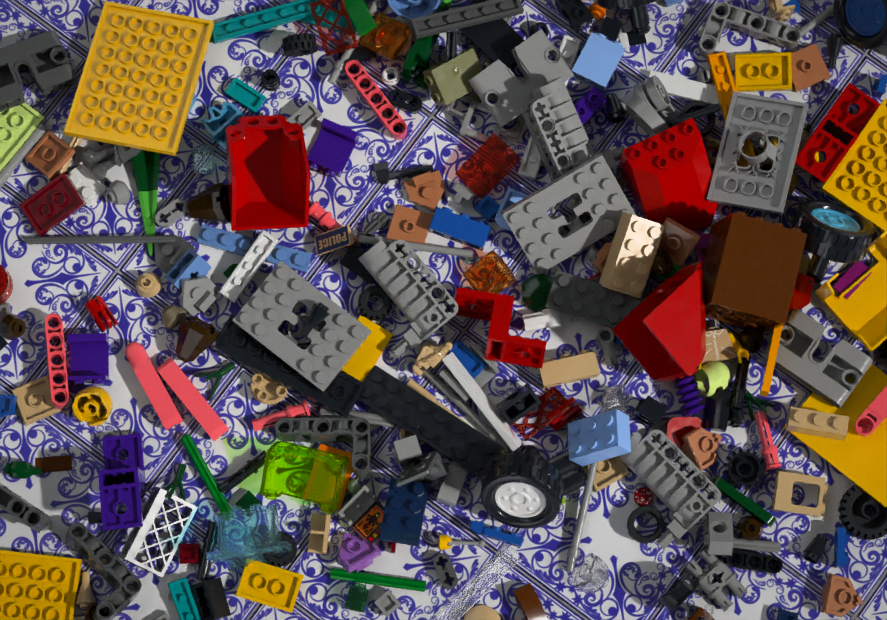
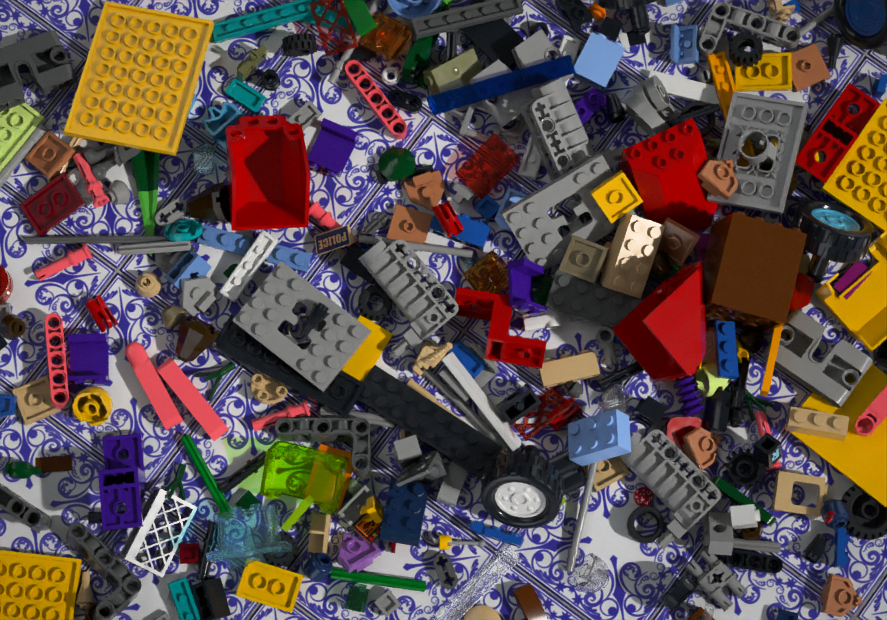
(71, 259): none -> coral pin
(93, 187): none -> coral pin
(154, 247): none -> light grey axle
(183, 230): none -> teal tile
(255, 58): none -> olive plate
(297, 513): none -> lime tile
(318, 567): none -> dark blue head
(374, 510): none -> yellow tile
(397, 164): none -> dark green dish
(448, 219): none -> red arm
(500, 85): none -> clear blue tile
(520, 286): none -> dark purple panel
(575, 390): none -> dark grey hinge
(584, 259): none -> dark tan tile
(616, 196): none -> yellow plate
(619, 376): none -> black pin
(684, 44): none -> medium blue bracket
(718, 178): none -> nougat plate
(726, 349): none -> blue plate
(744, 516): none -> white brick
(745, 58): none -> black tyre
(767, 450): none -> black brick
(834, 513): none -> dark blue head

